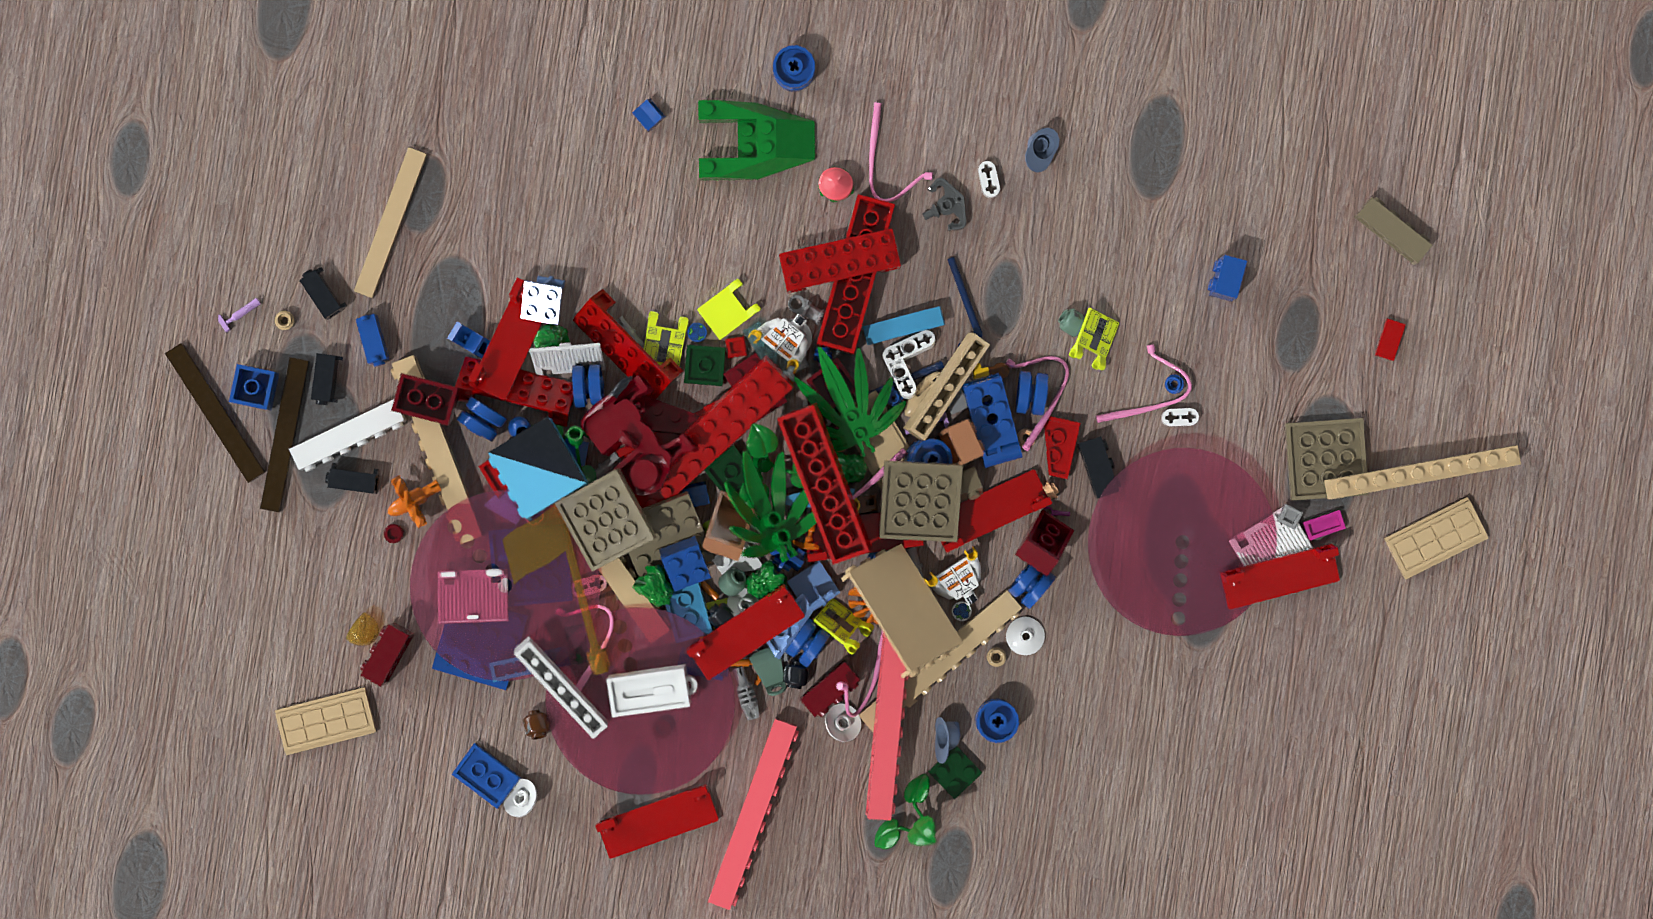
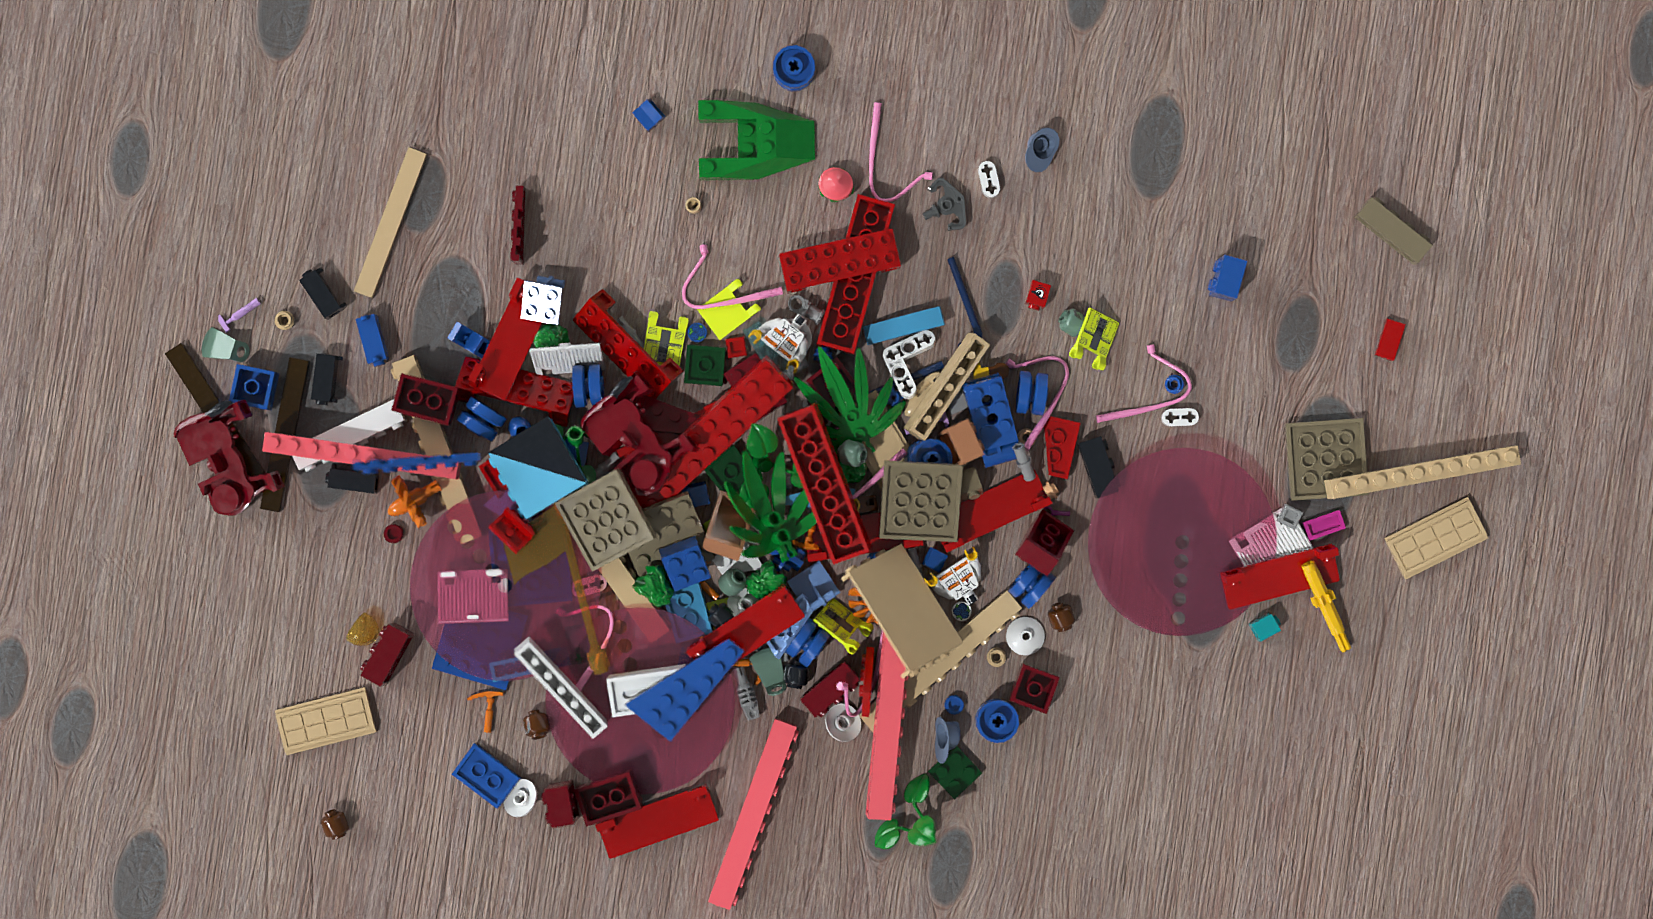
(211, 438): none -> dark red animal
(222, 346): none -> sand green piece
(334, 824): none -> reddish brown head
(346, 453): none -> coral brick
(411, 463): none -> blue wing
(489, 712): none -> orange piece
(512, 530): none -> red bracket
(517, 232): none -> dark red wing
(561, 804): none -> dark red brick
(609, 797): none -> dark red brick
(678, 696): none -> blue wing
(691, 203): none -> tan hinge
(752, 297): none -> bright pink piece
(852, 453): none -> sand green head
(866, 676): none -> red wing
(934, 559): none -> blue tile
(954, 704): none -> blue tile
(1024, 461): none -> light grey pin
(1034, 688): none -> dark red brick
(1037, 295): none -> red brick
(1061, 617): none -> reddish brown head
(1265, 626): none -> teal brick
(1323, 599): none -> yellow piece

